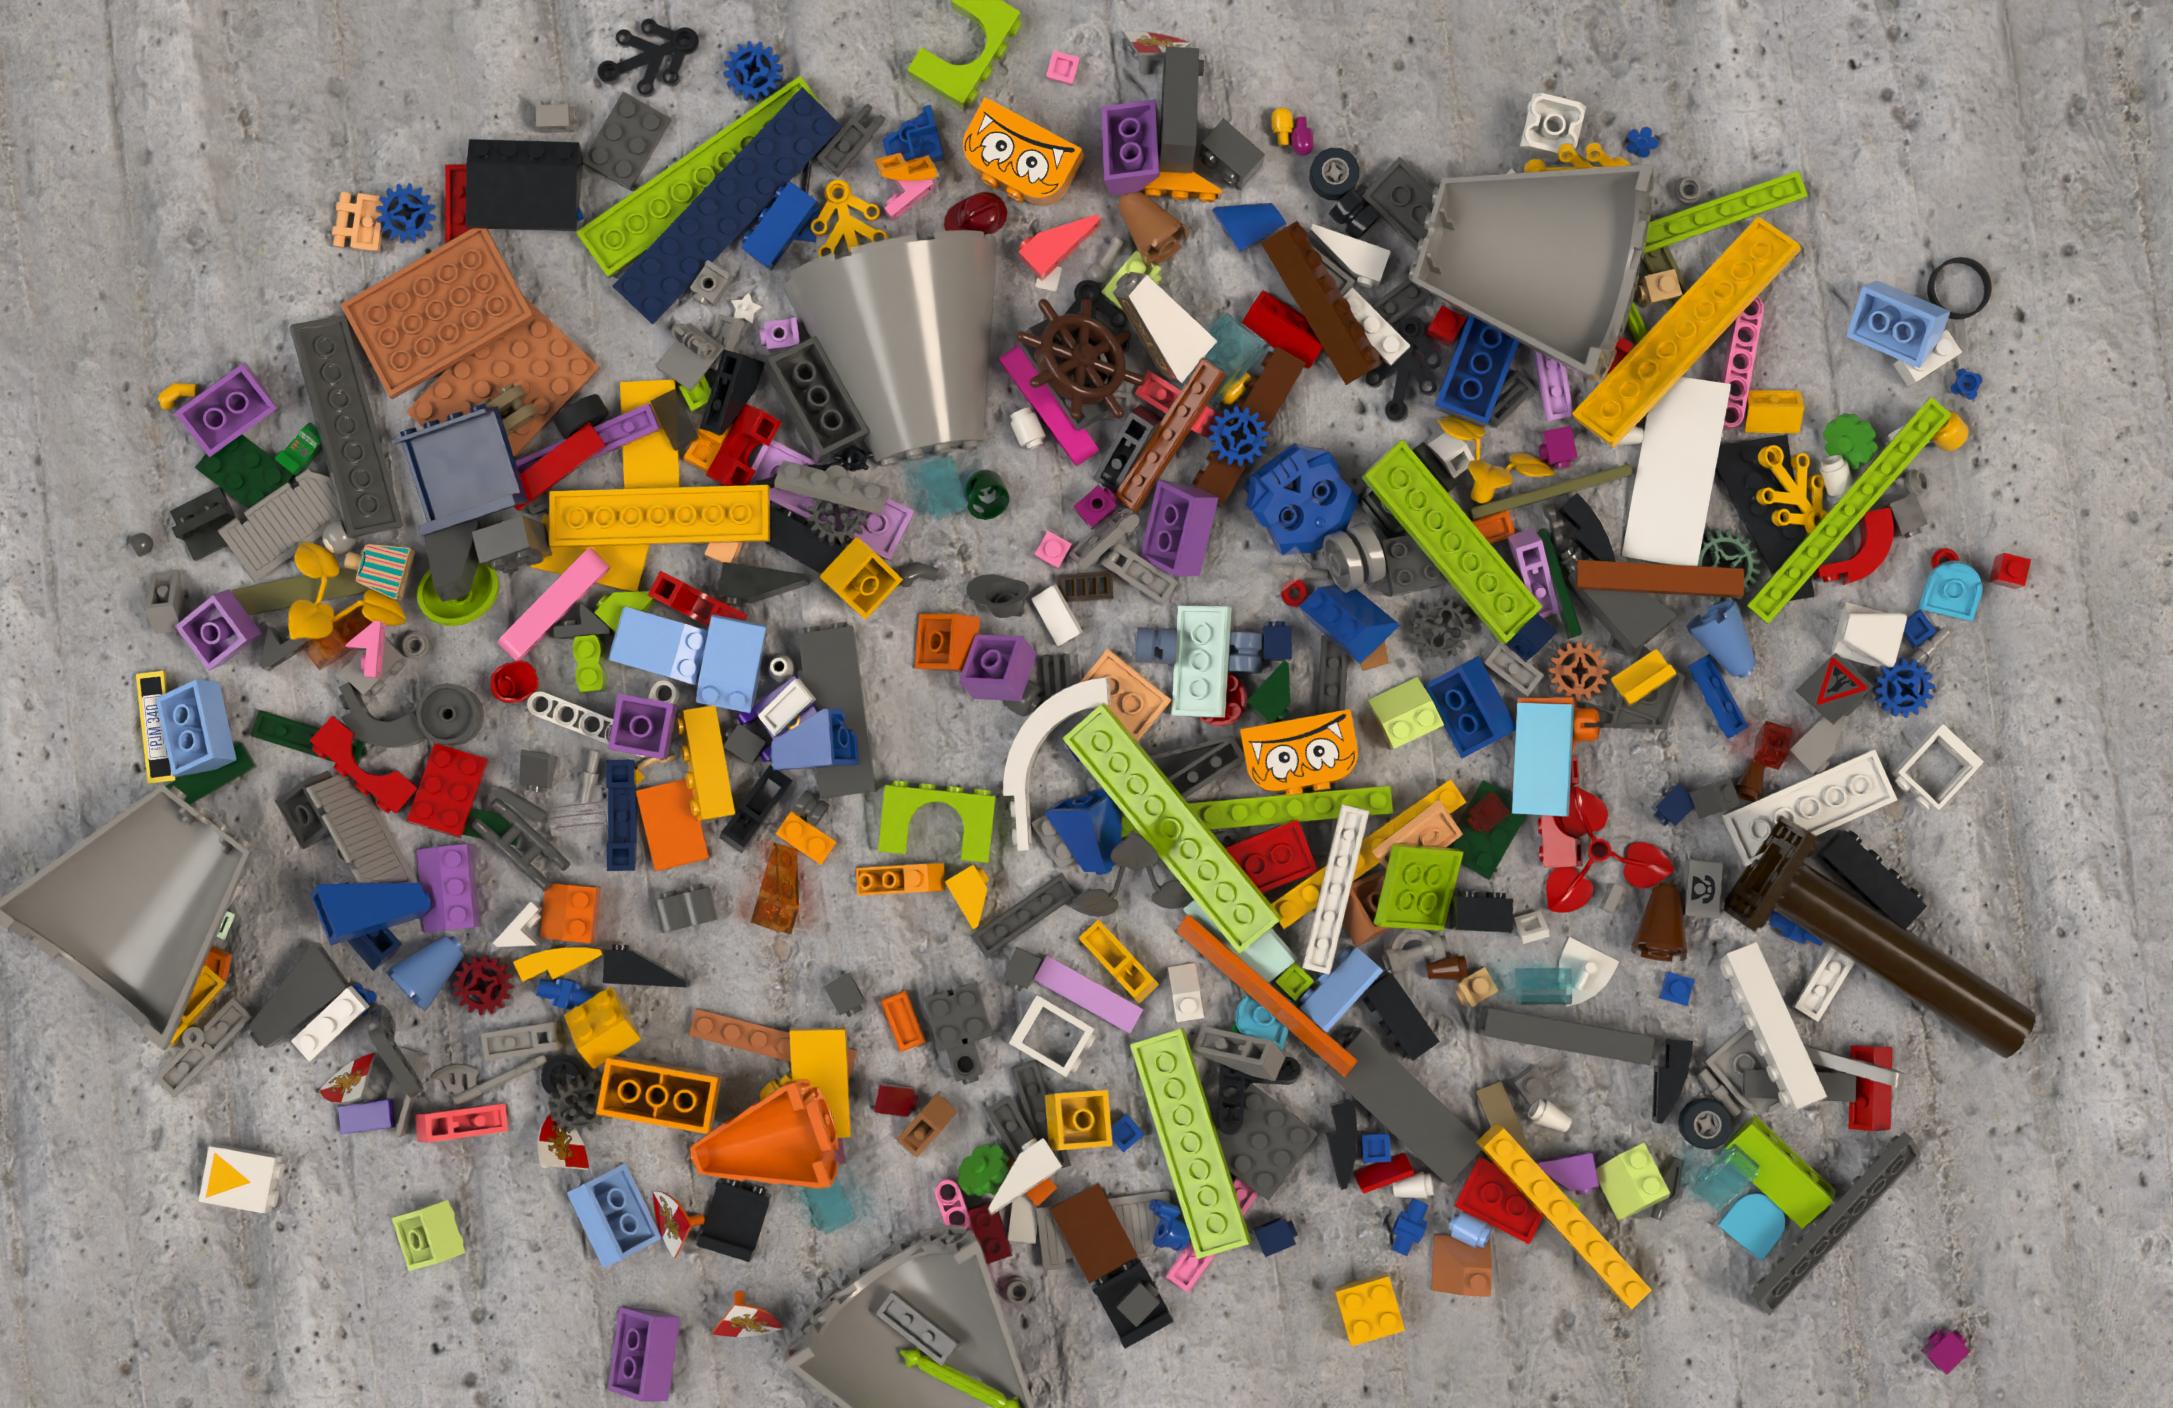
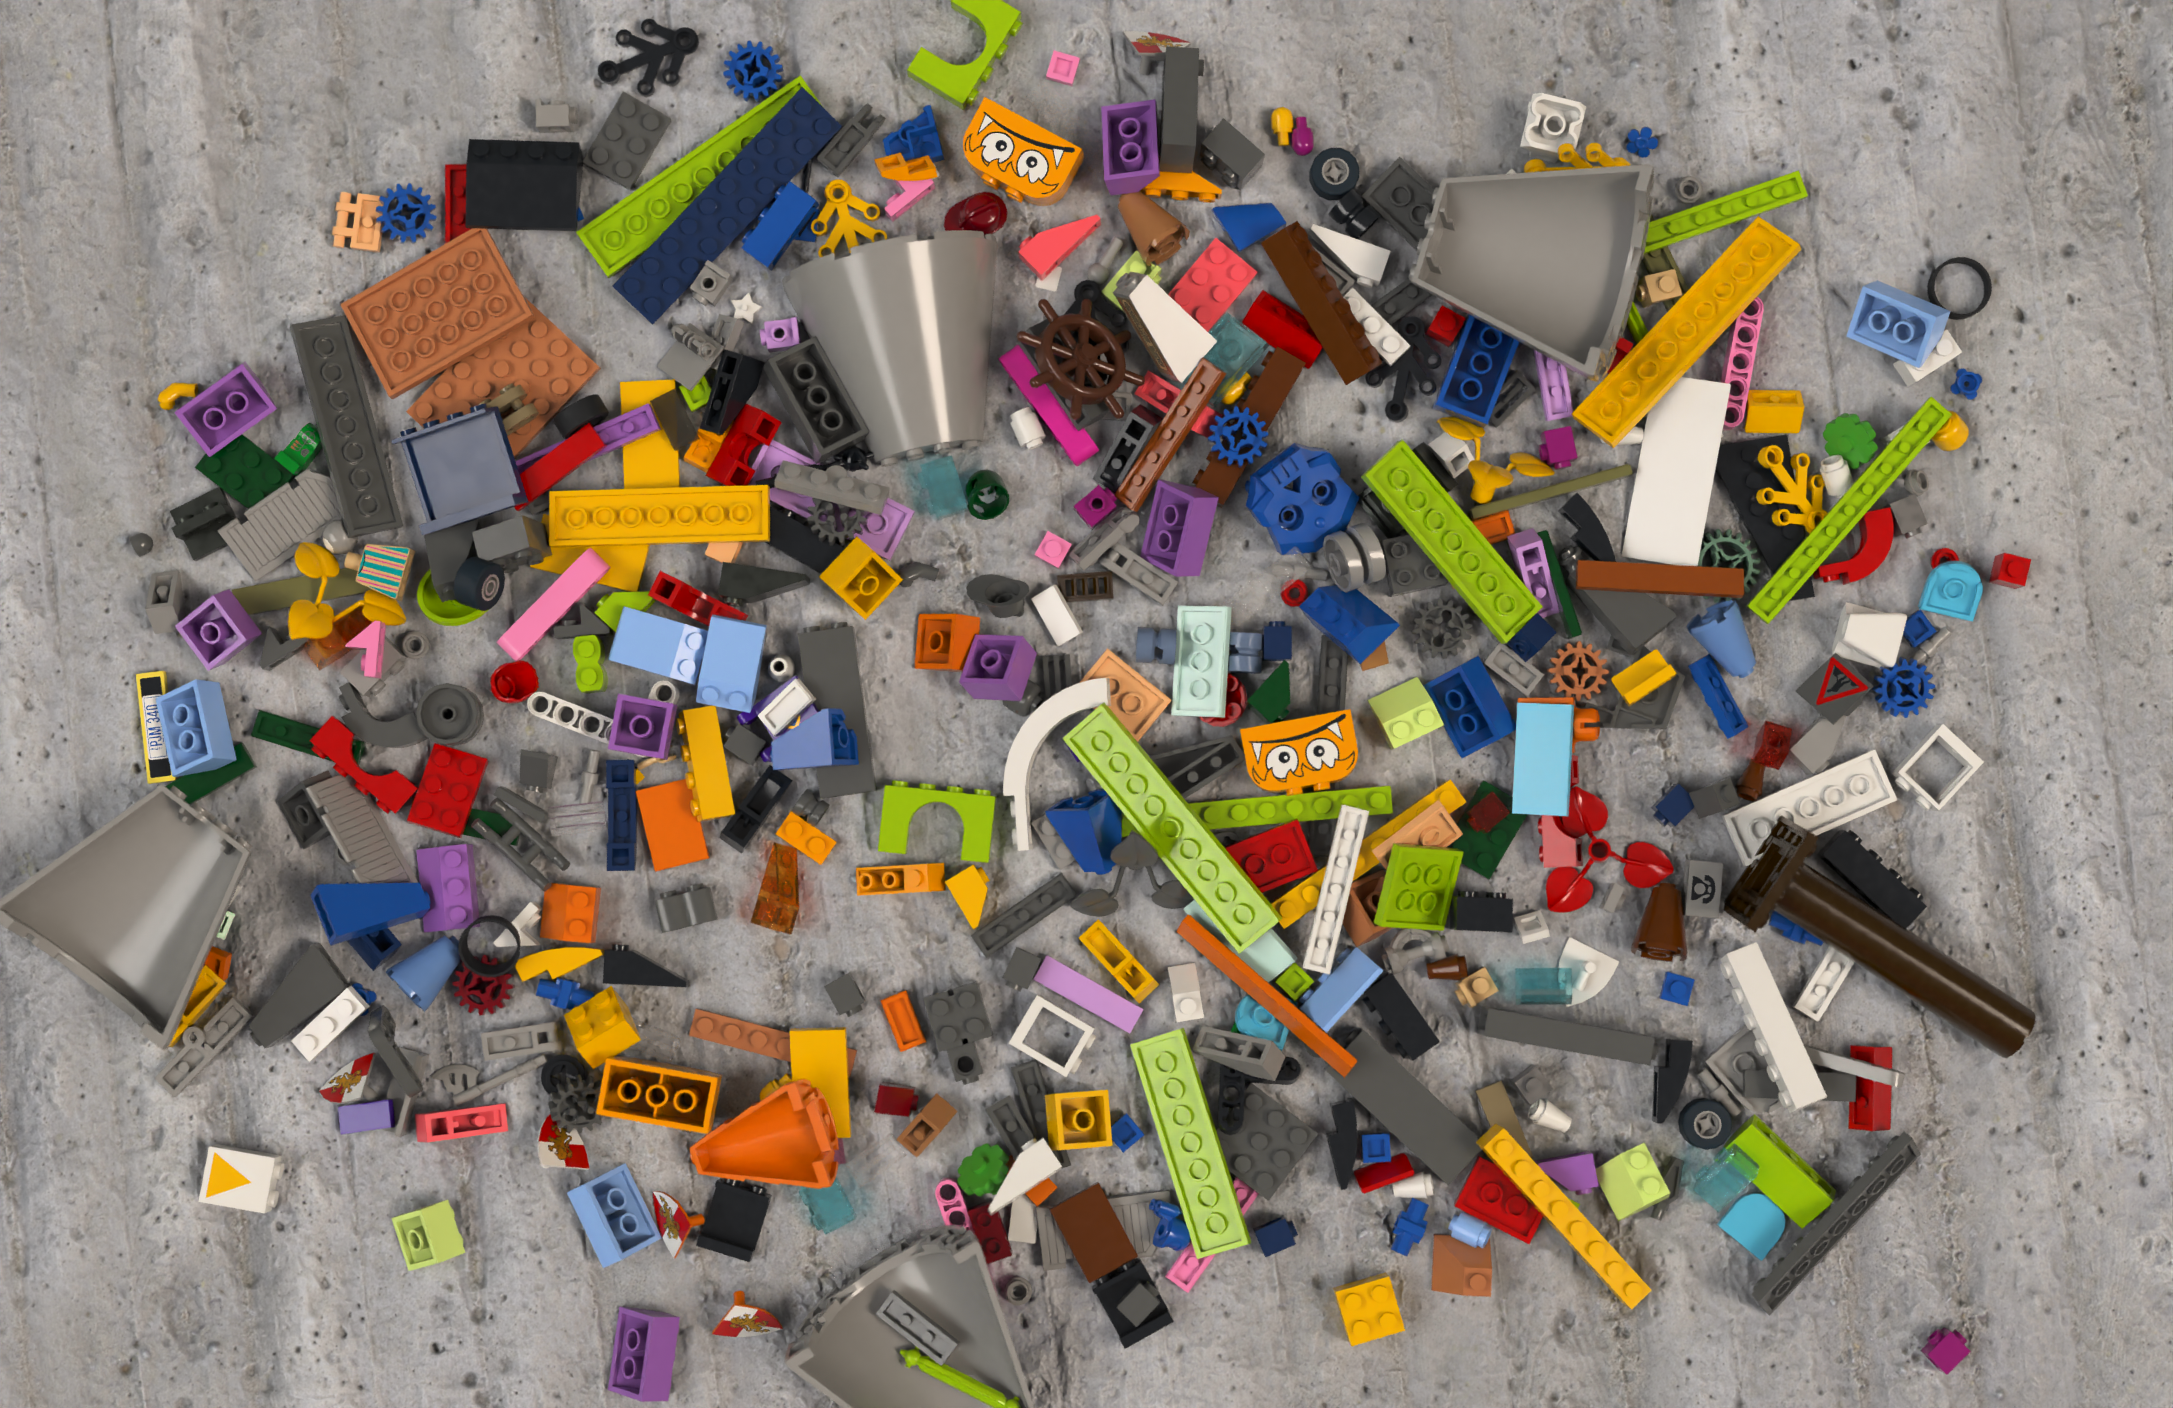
(479, 583): none -> black wheel
(484, 969): none -> black tyre
(1212, 284): none -> coral plate
(1555, 524): flat silver piece -> none

